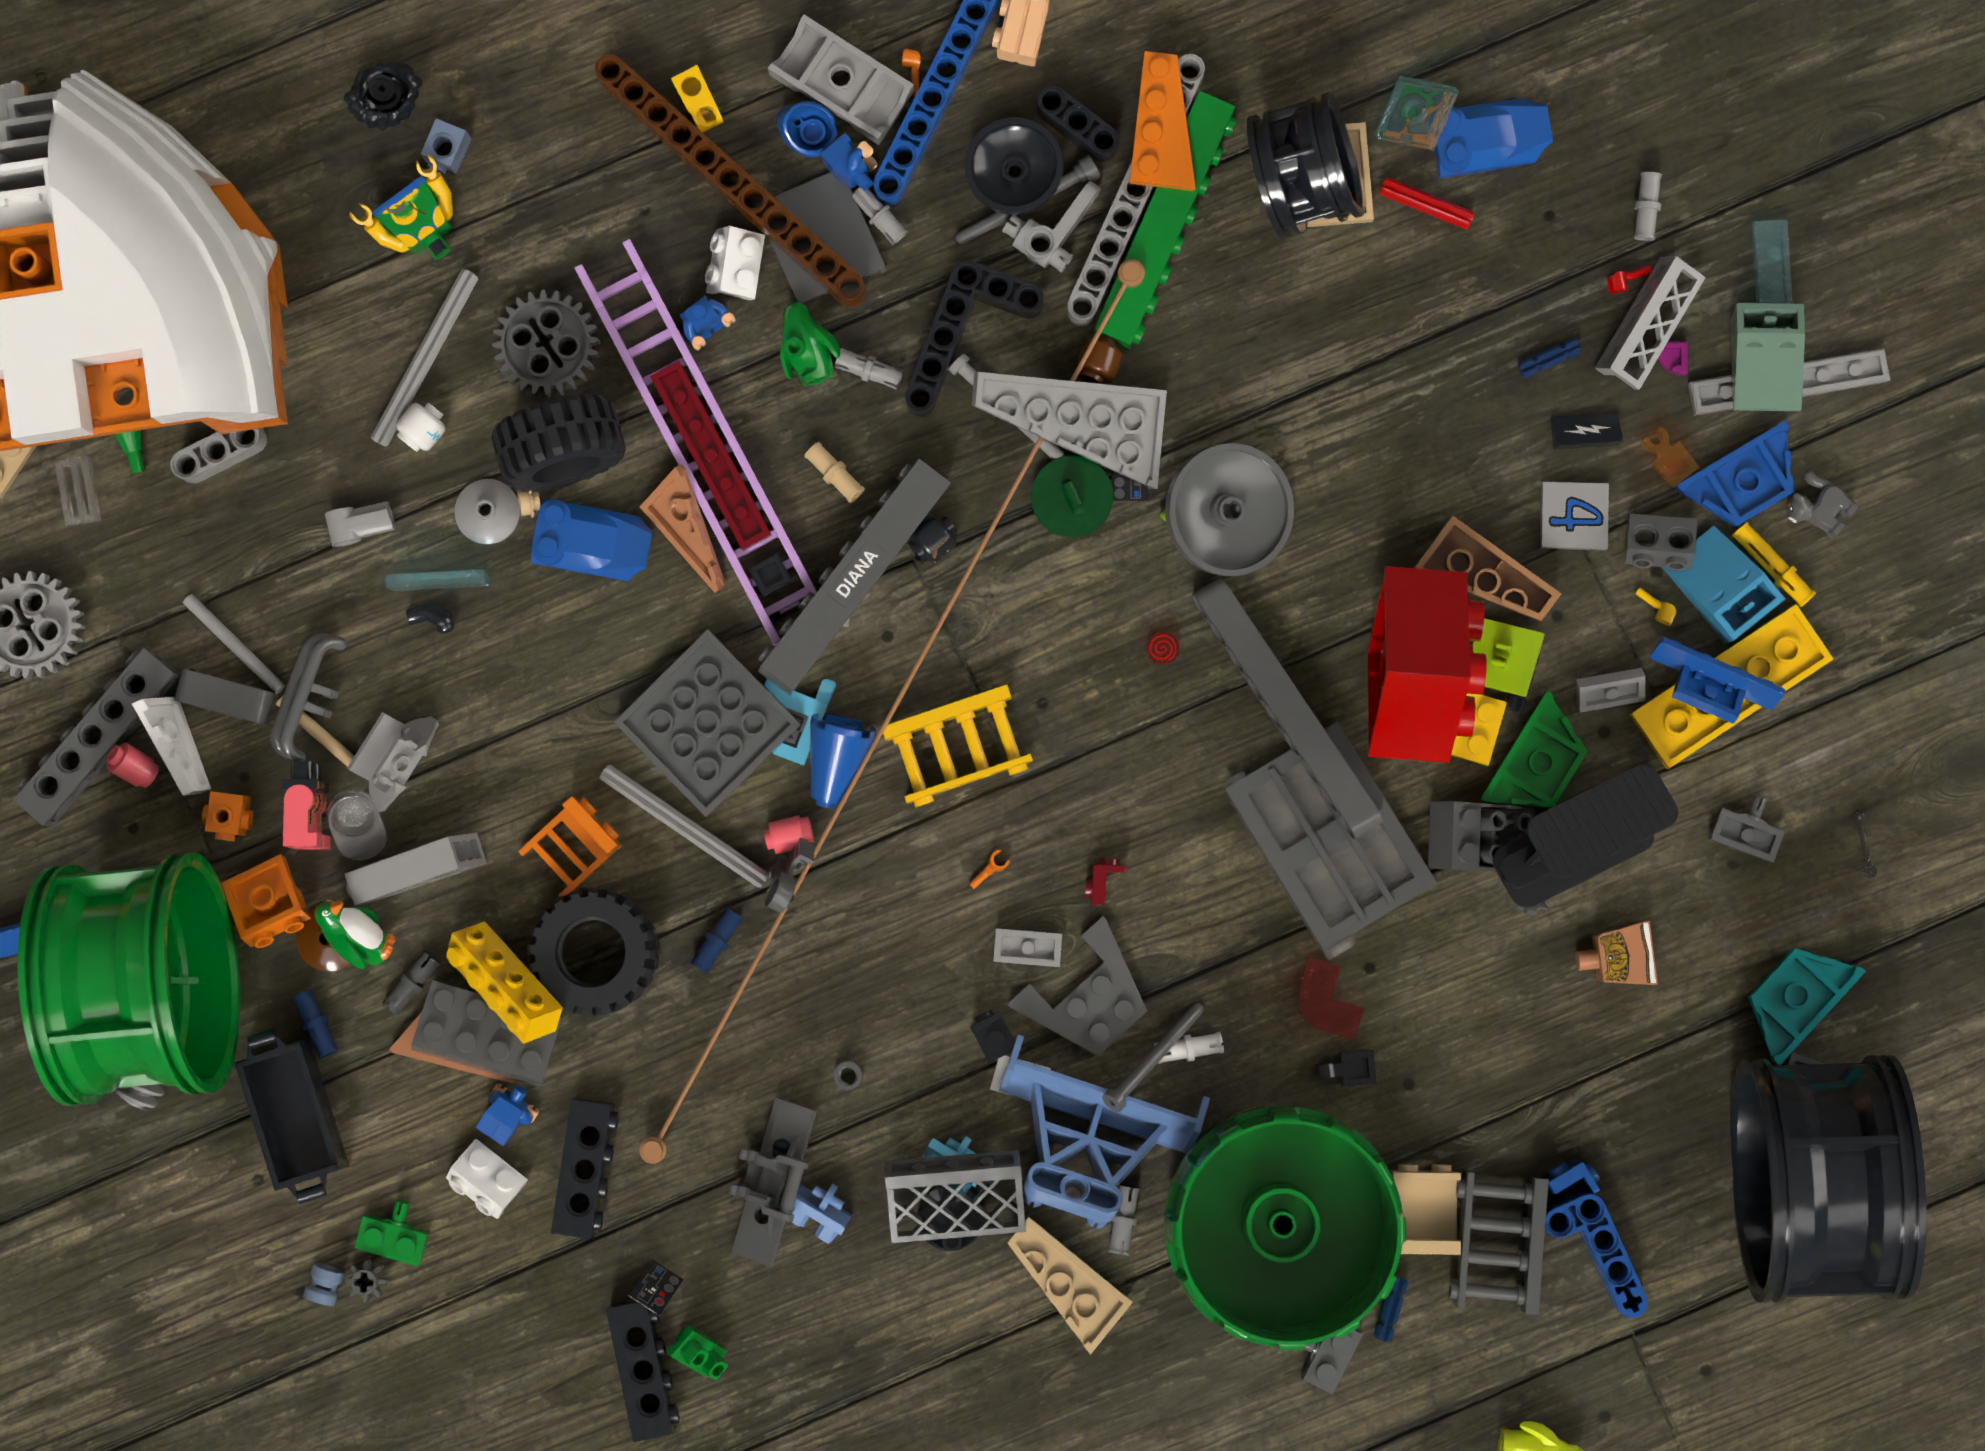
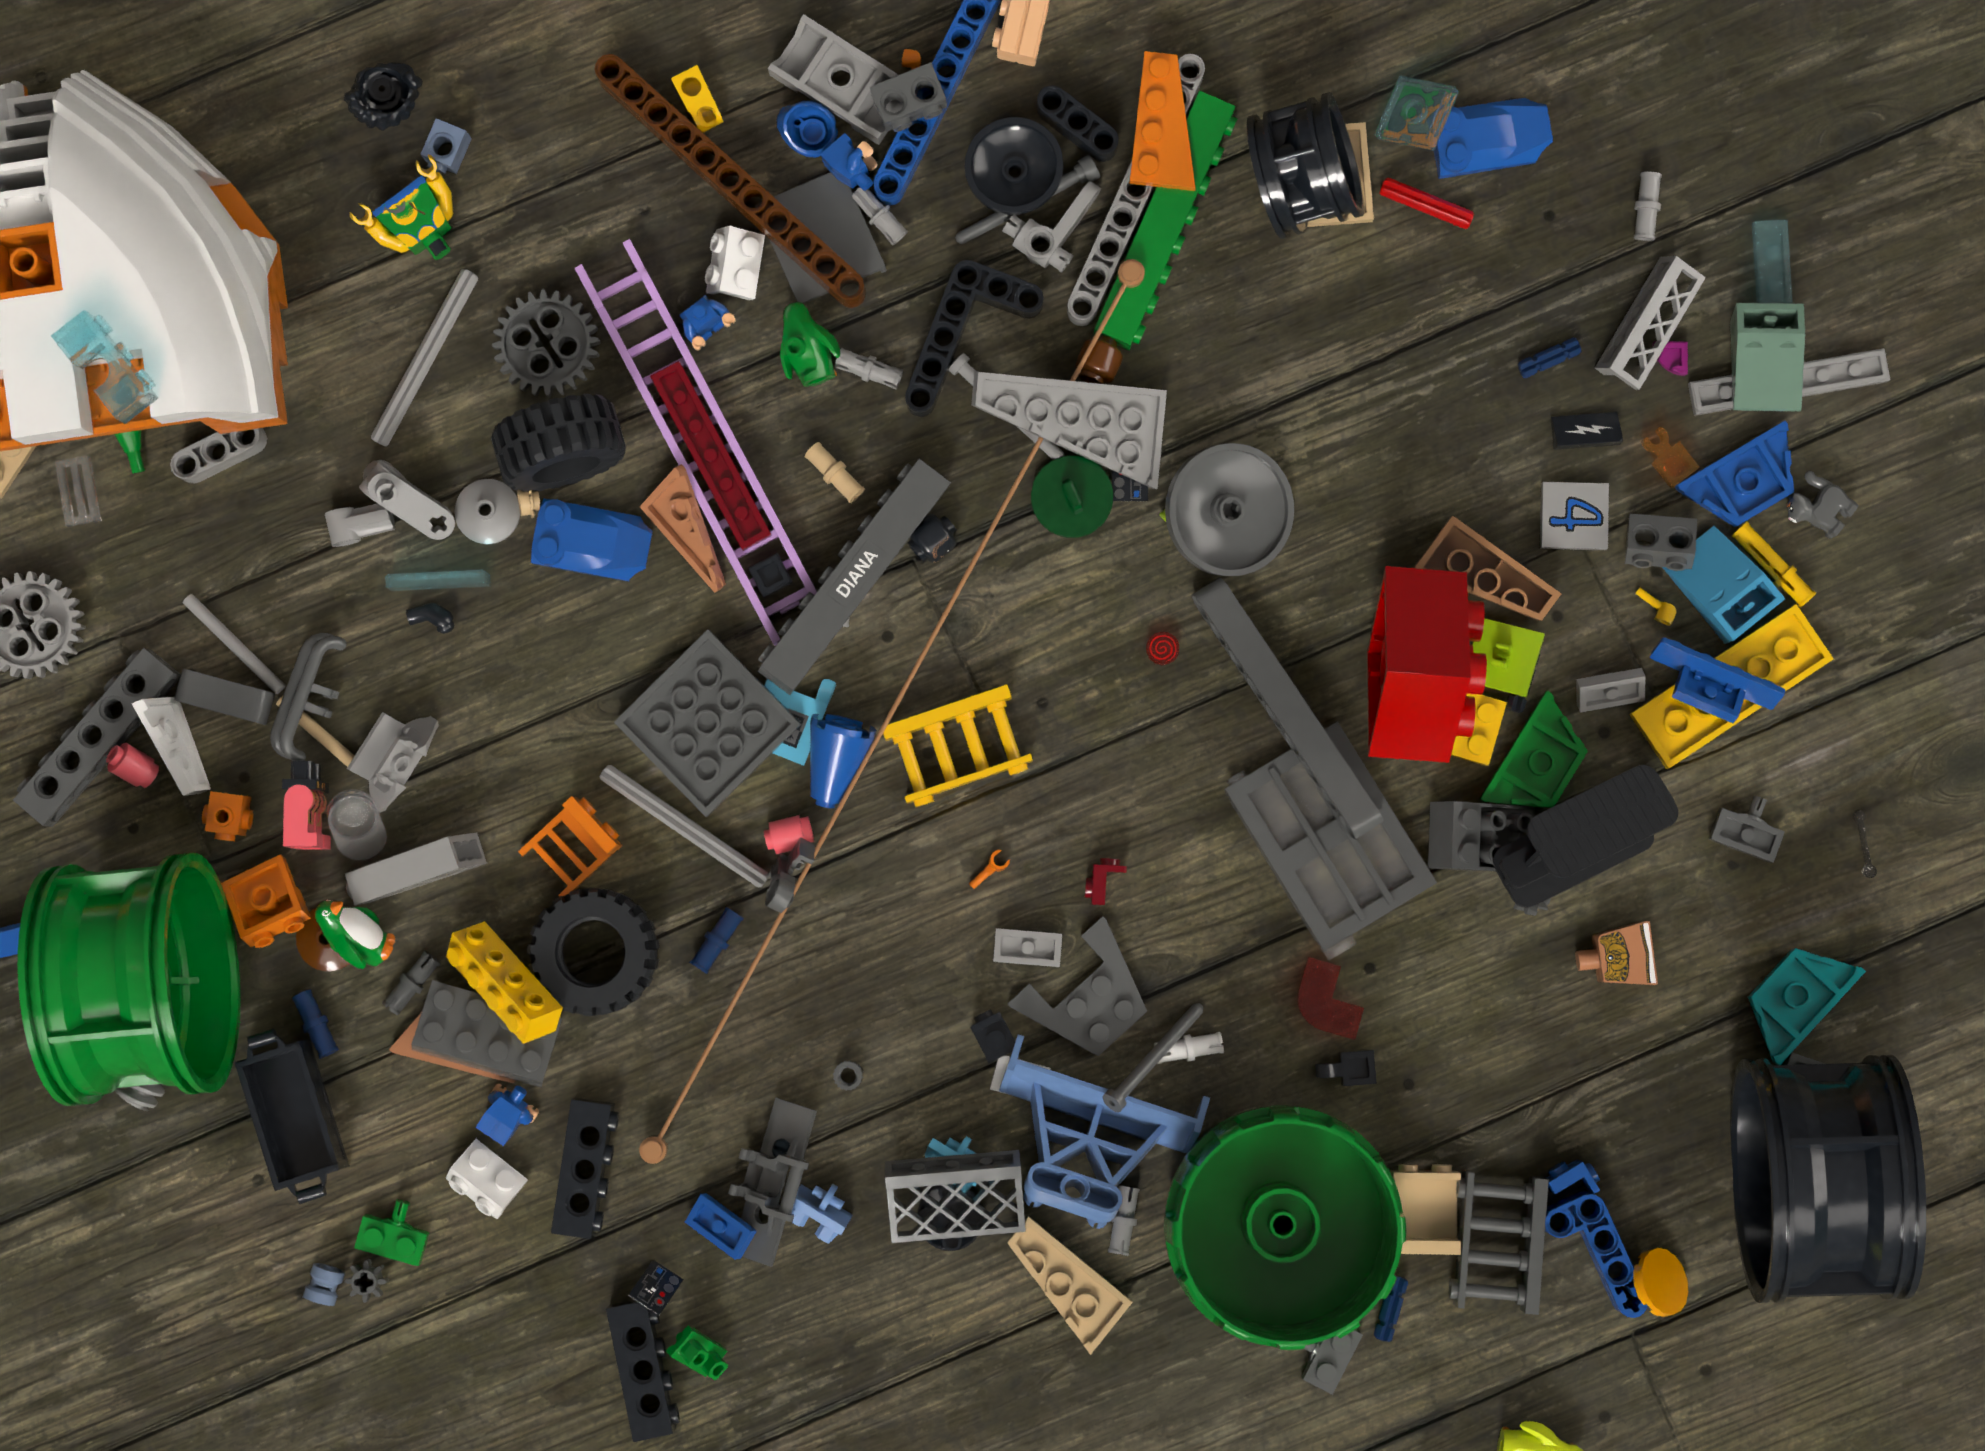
(125, 389): none -> clear light blue arch
(403, 499): none -> light grey piece
(420, 426): white head -> none
(720, 1226): none -> blue plate
(904, 89): none -> dark grey brick
(1618, 282): red hand -> none
(1661, 1282): none -> light orange tile

